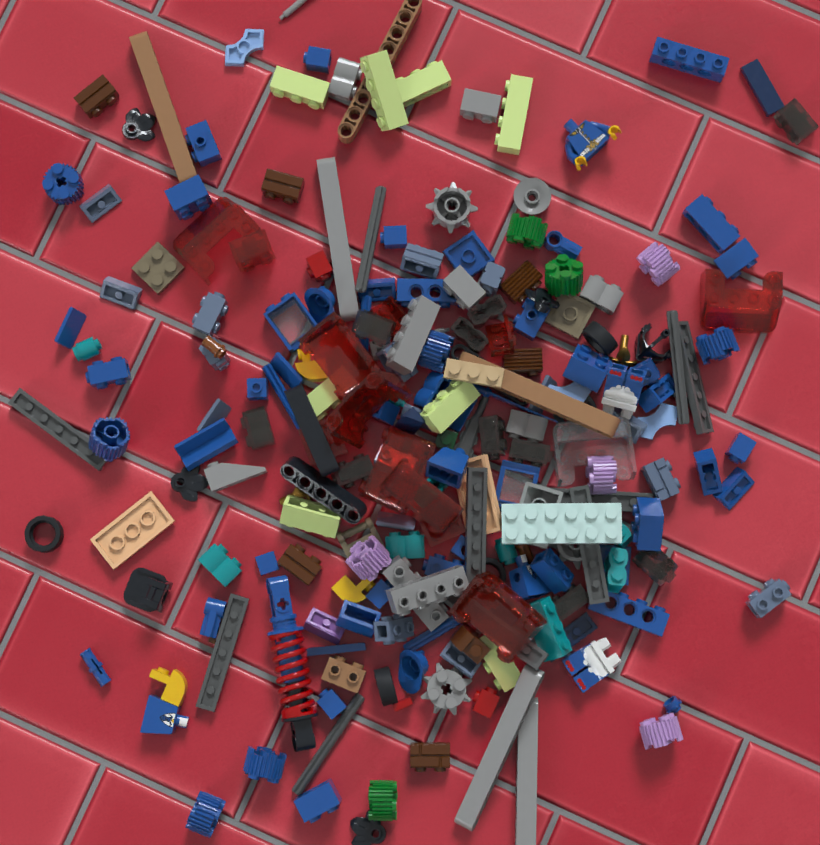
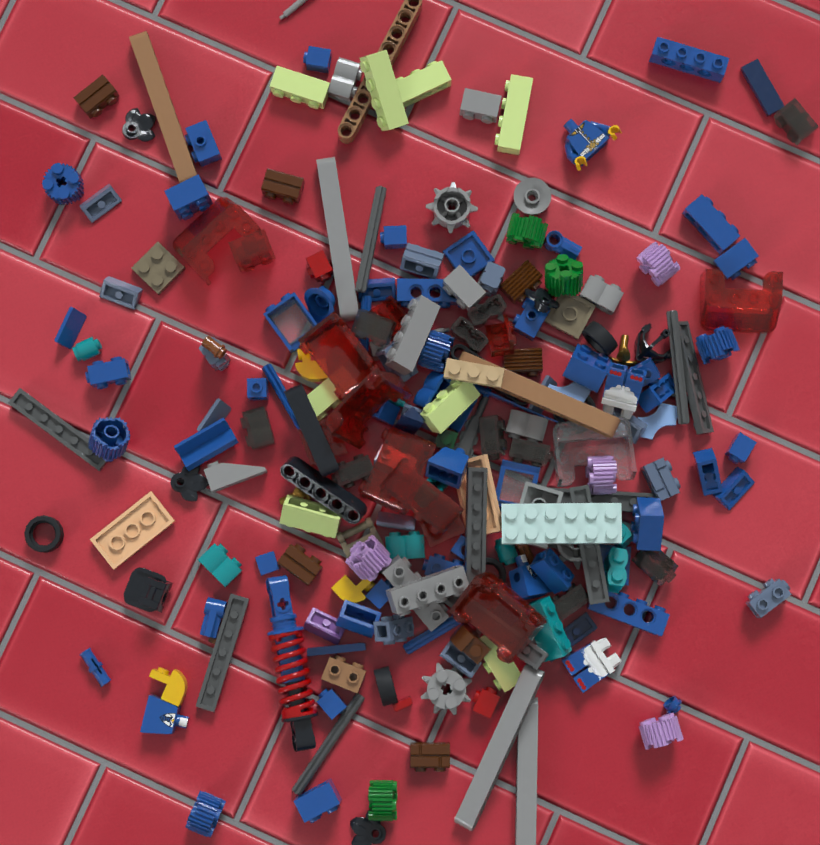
(212, 309): sand blue brick -> none
(250, 42): light blue tile -> none
(264, 764): blue brick -> none
(286, 371): blue slope -> none
(412, 669): blue piece -> none

